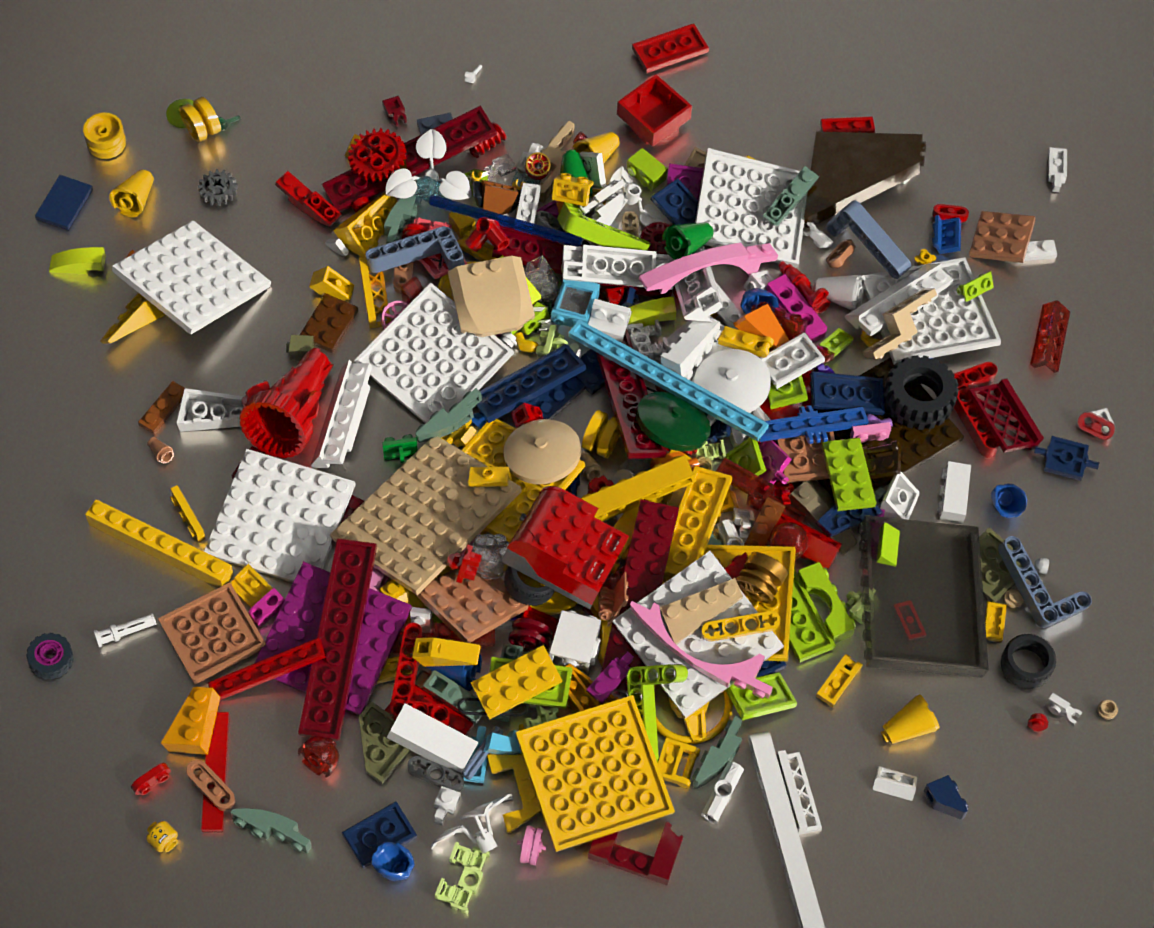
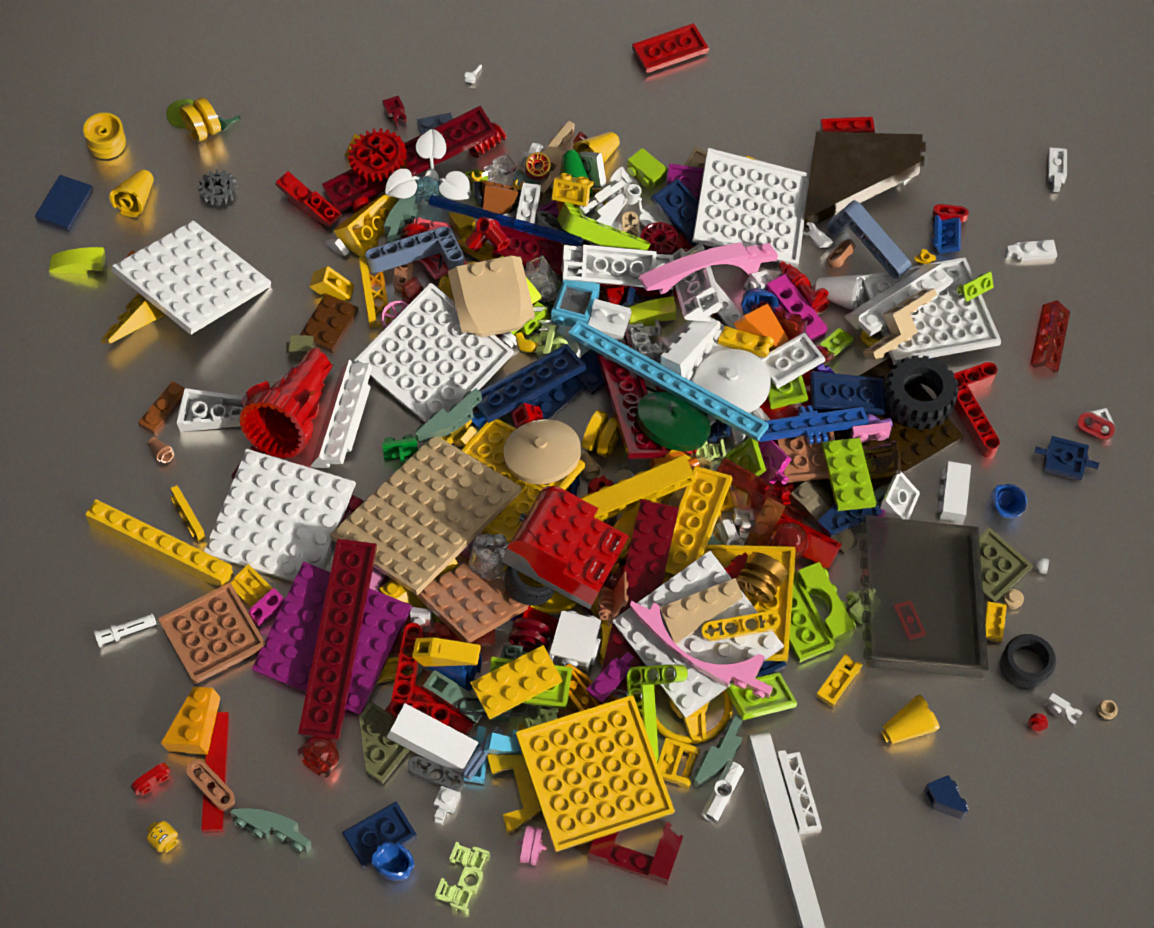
(49, 667): black wheel -> none
(268, 669): red tile -> none
(467, 564): red hips -> none
(484, 836): white plant -> none
(488, 476): yellow plate -> none
(654, 110): red container -> none
(686, 238): green cone -> none
(790, 197): sand green slope -> none
(888, 545): lime slope -> none
(895, 783): white slope -> none
(1002, 236): nougat plate -> none
(1014, 412): dark red fence -> none
(1037, 588): sand blue beam -> none

